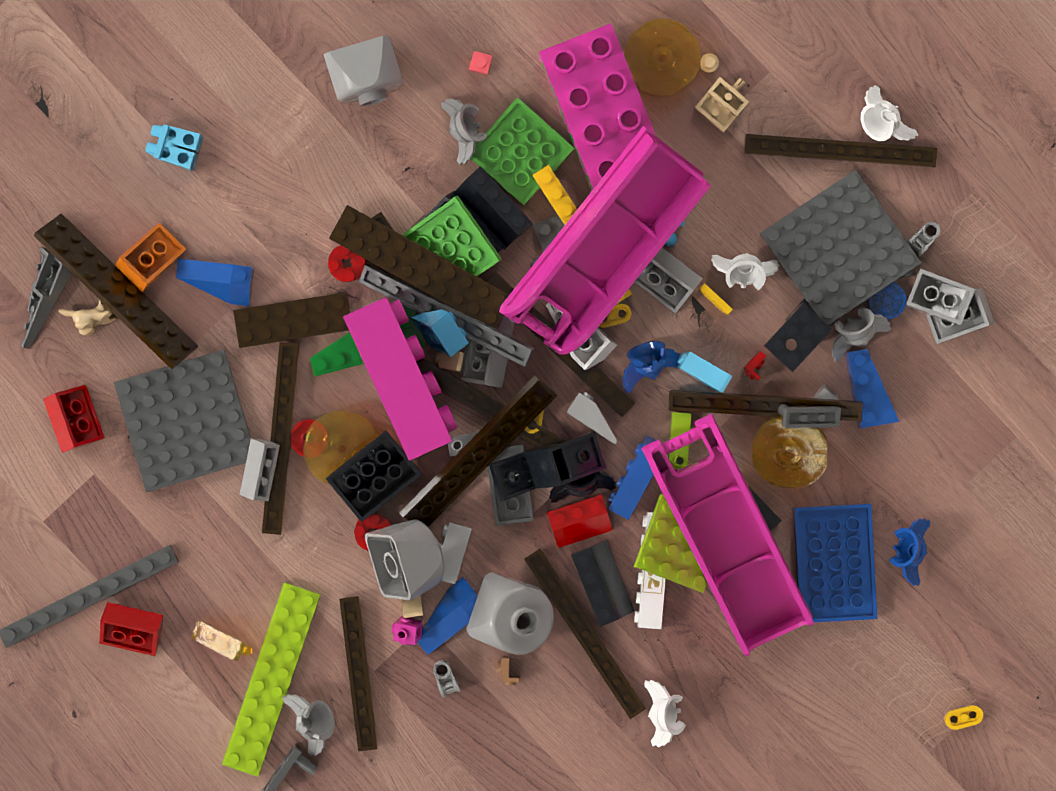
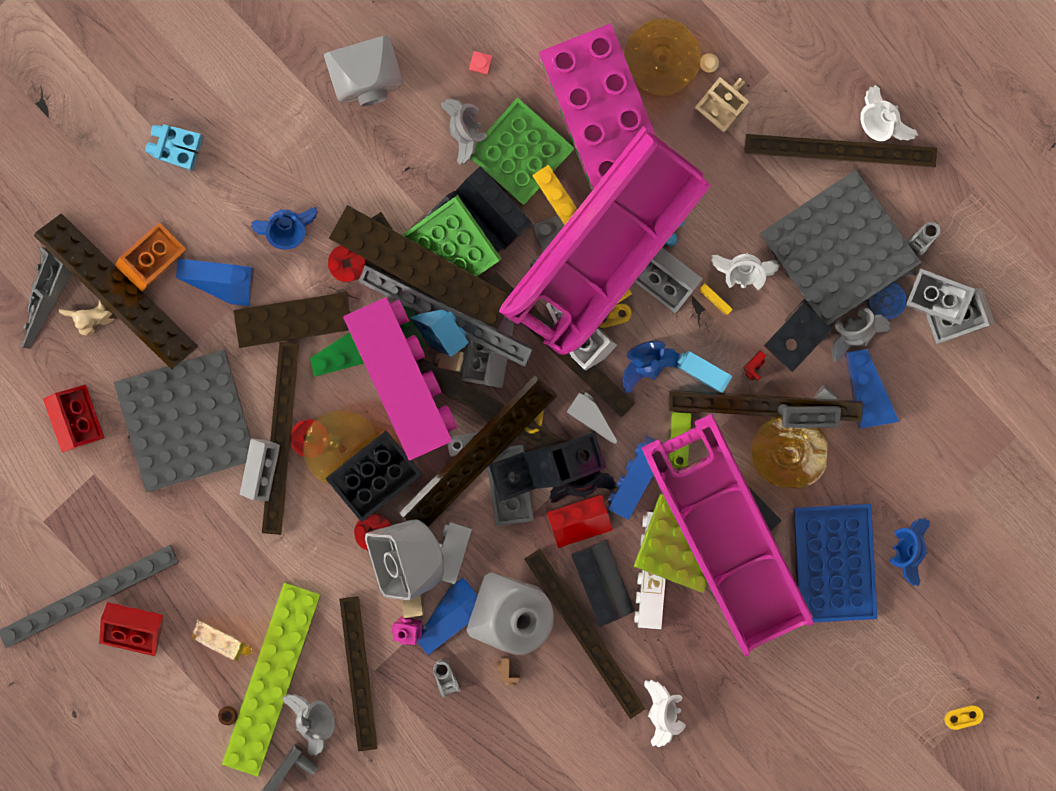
(221, 715): none -> reddish brown plate
(285, 227): none -> blue helmet

